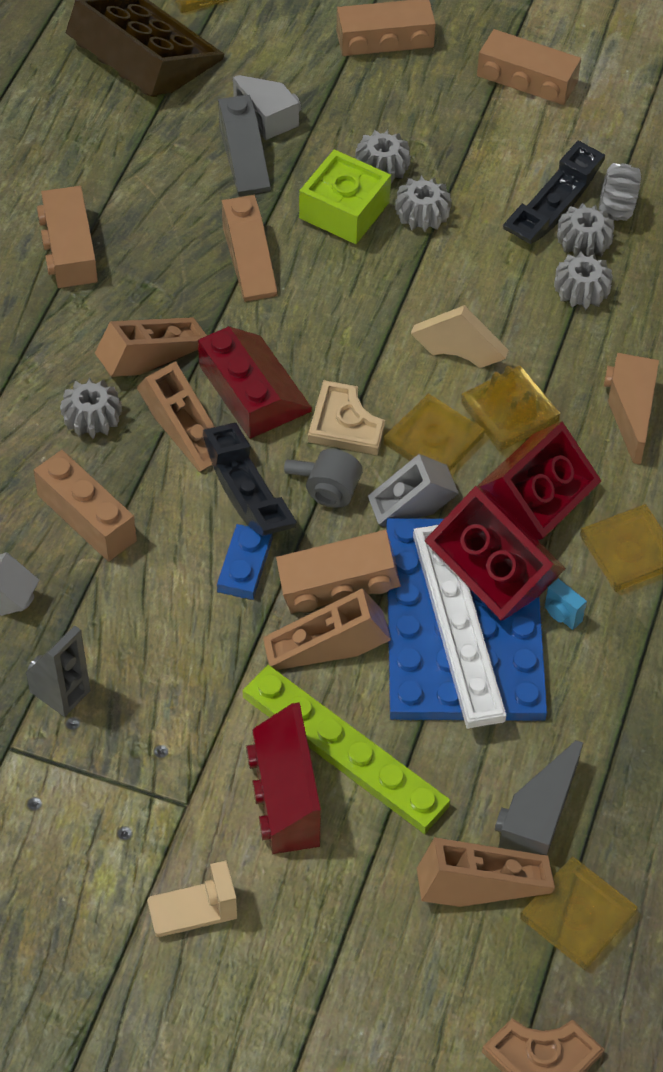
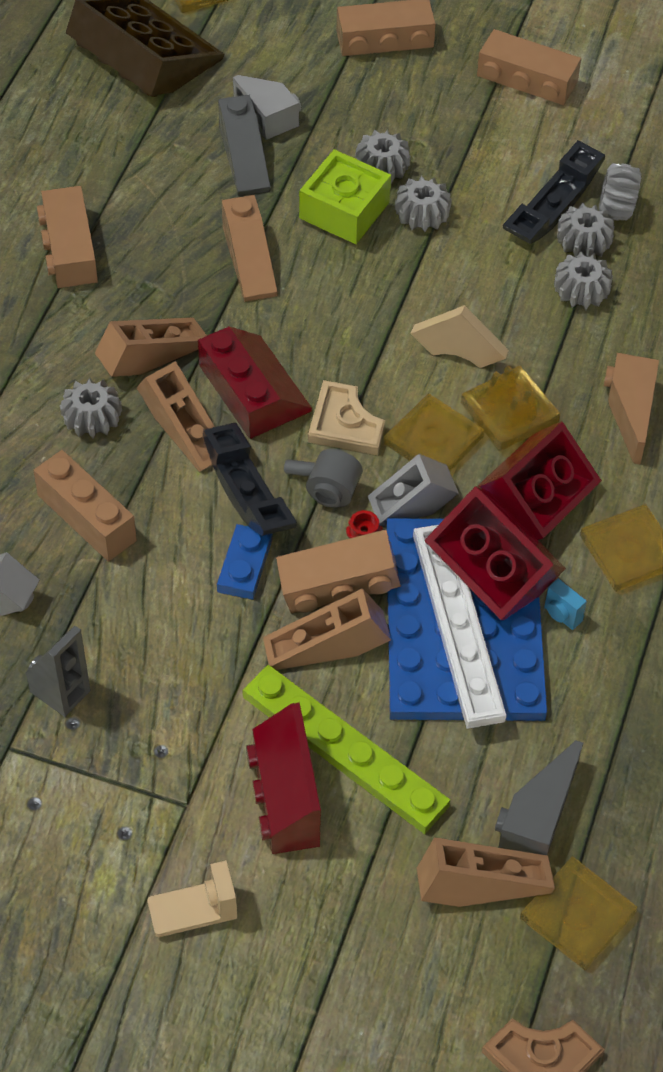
(363, 520): none -> red plate

